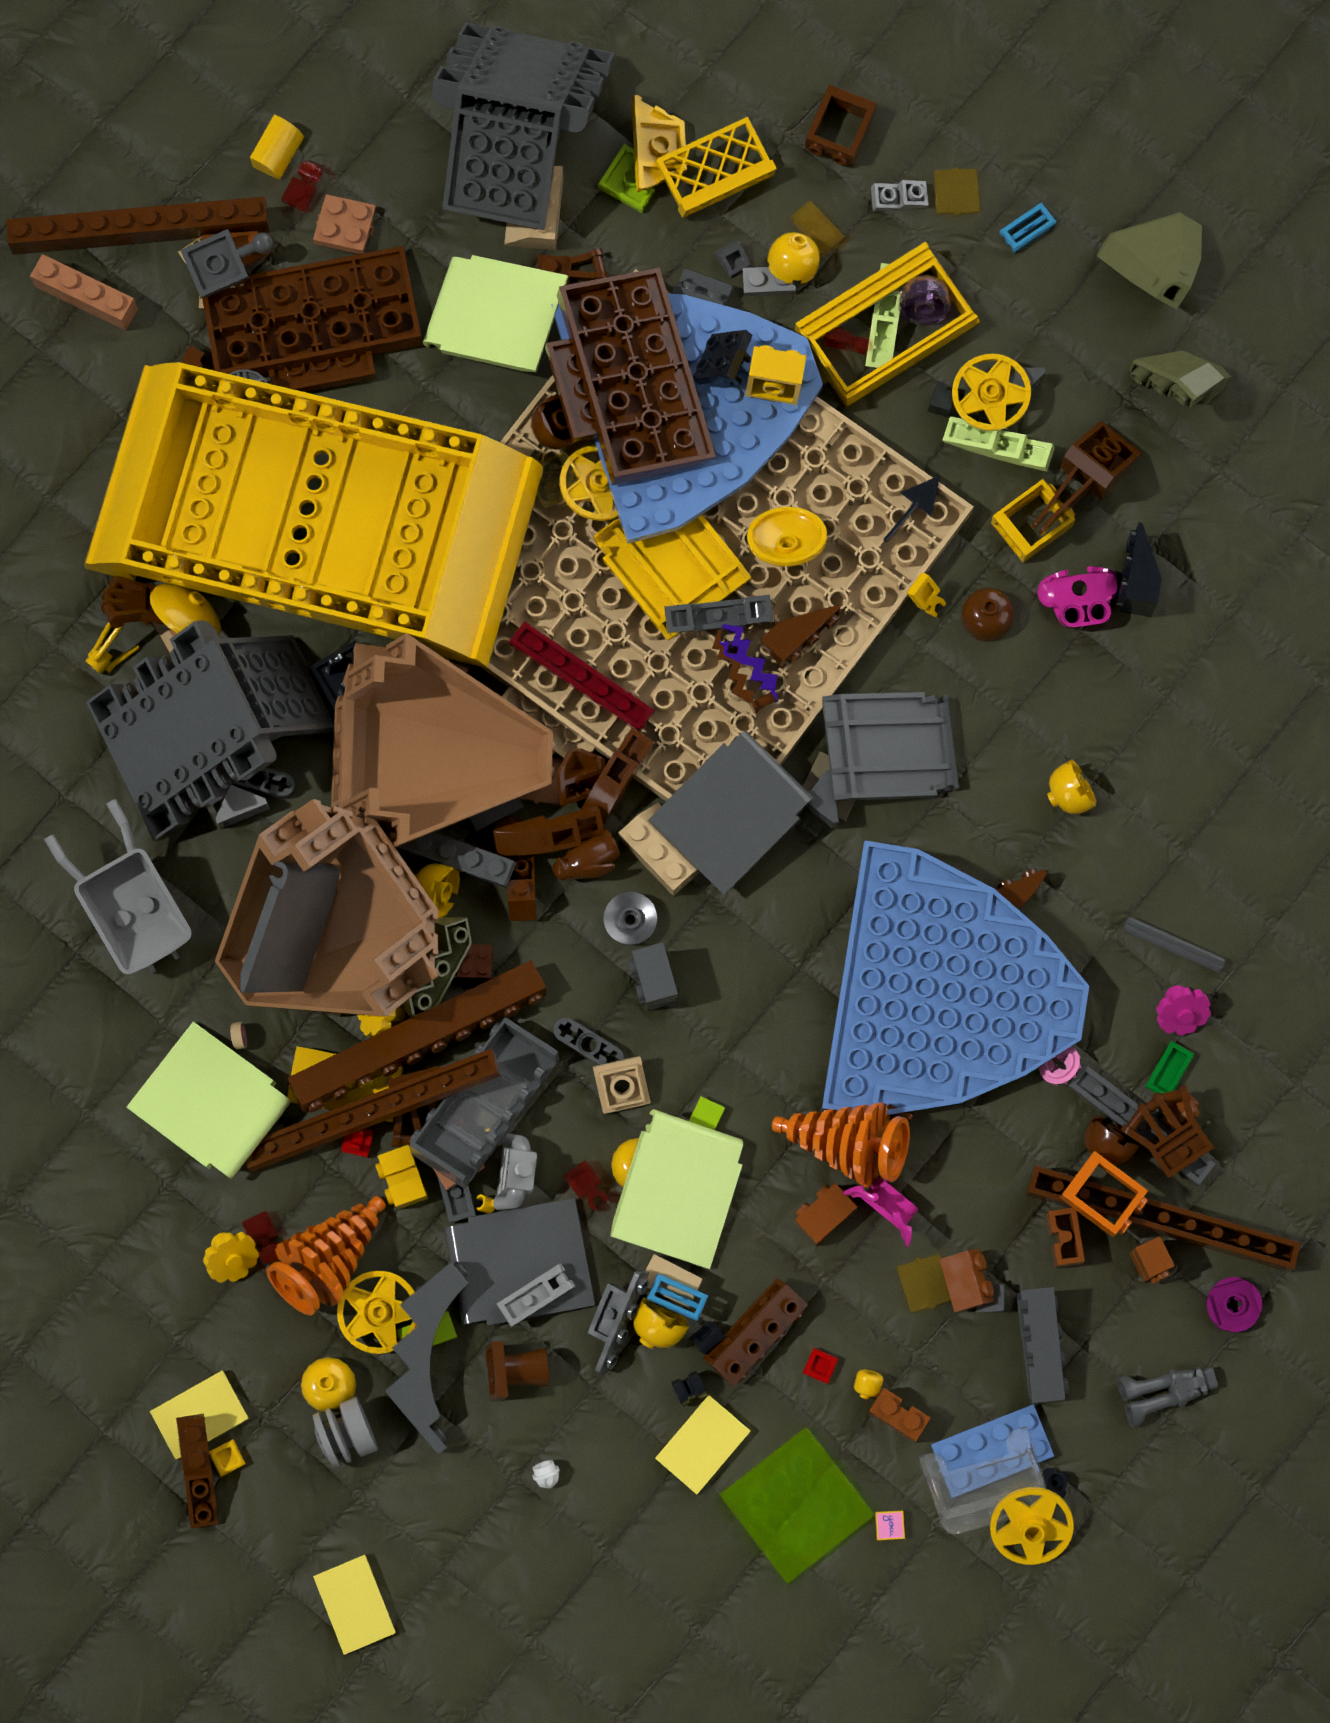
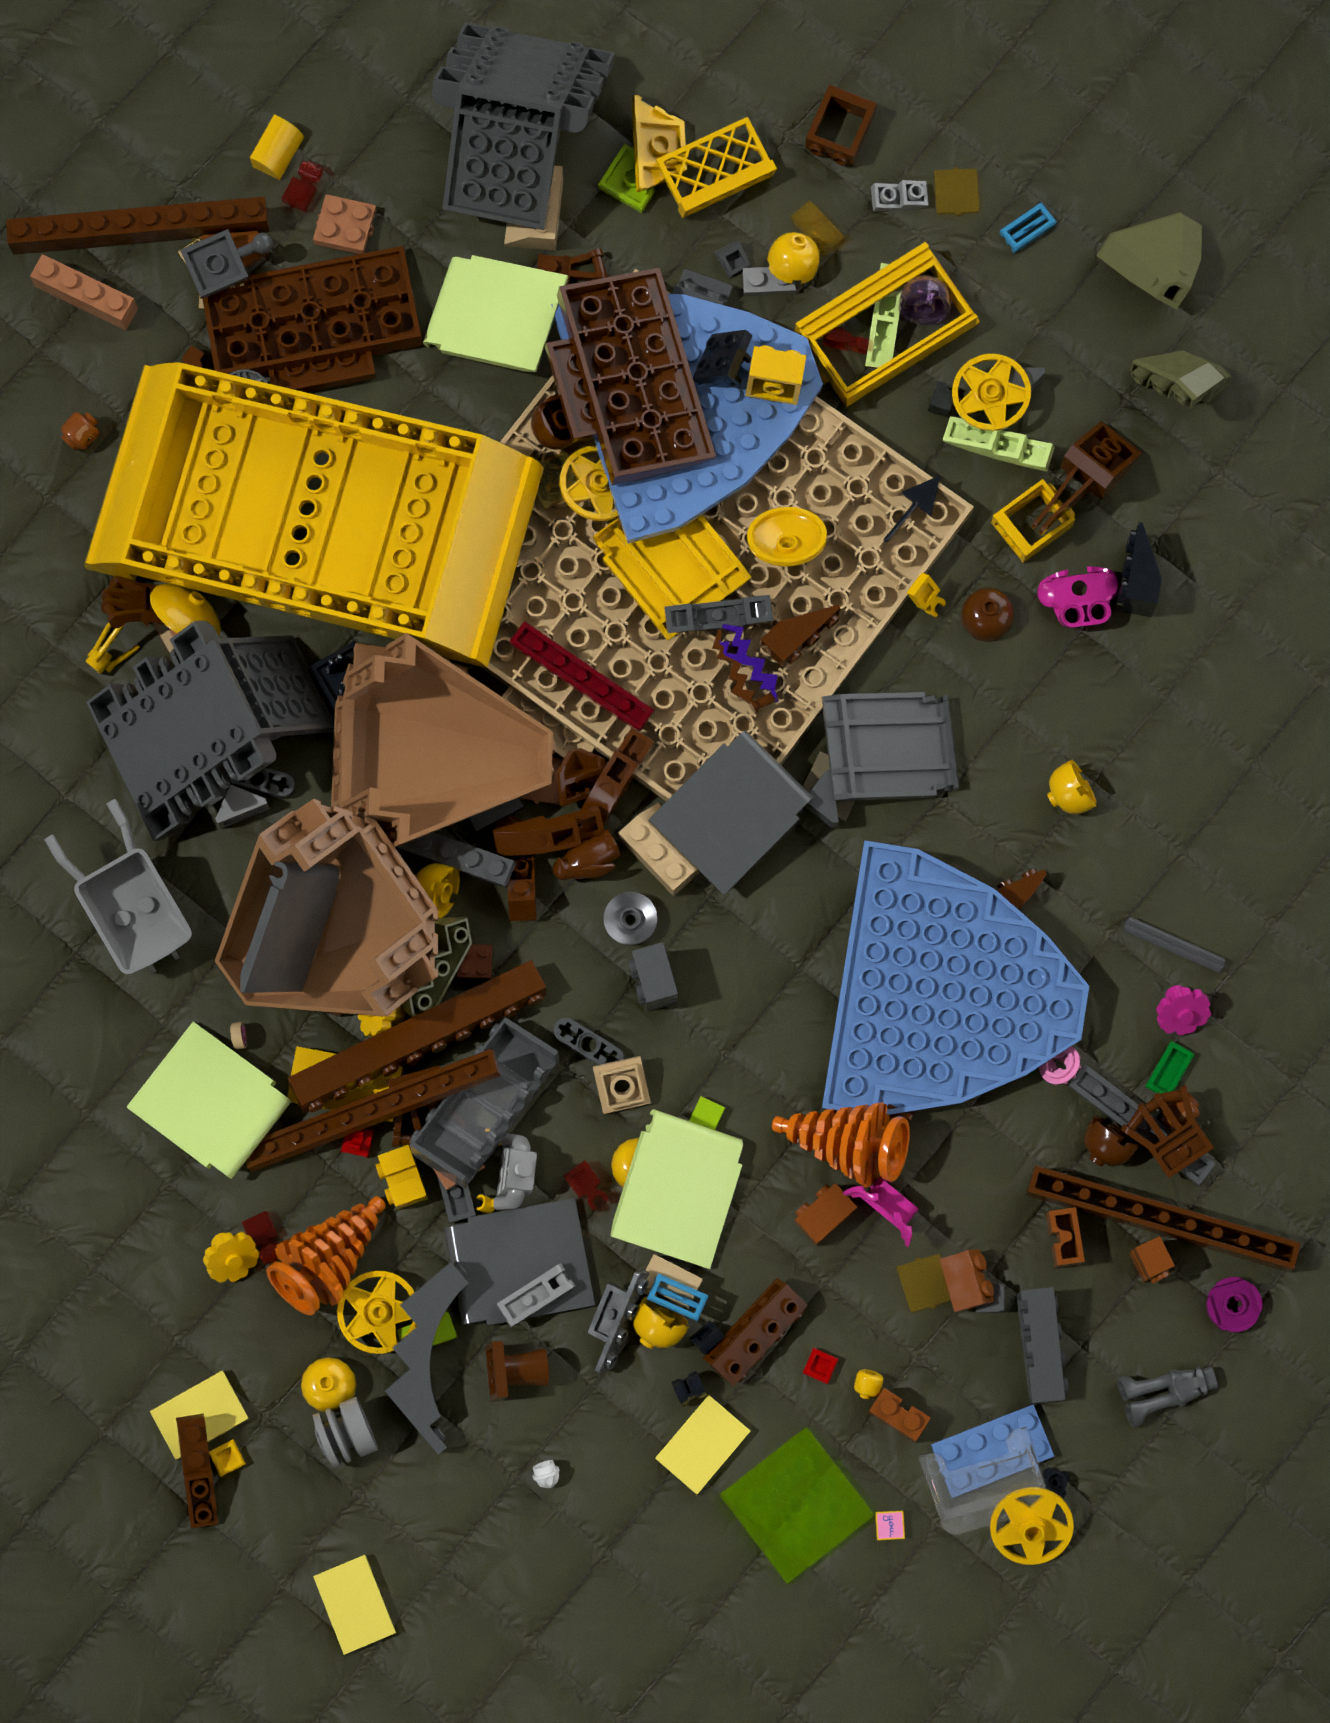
(80, 430): none -> dark orange head
(1135, 1205): orange window -> none

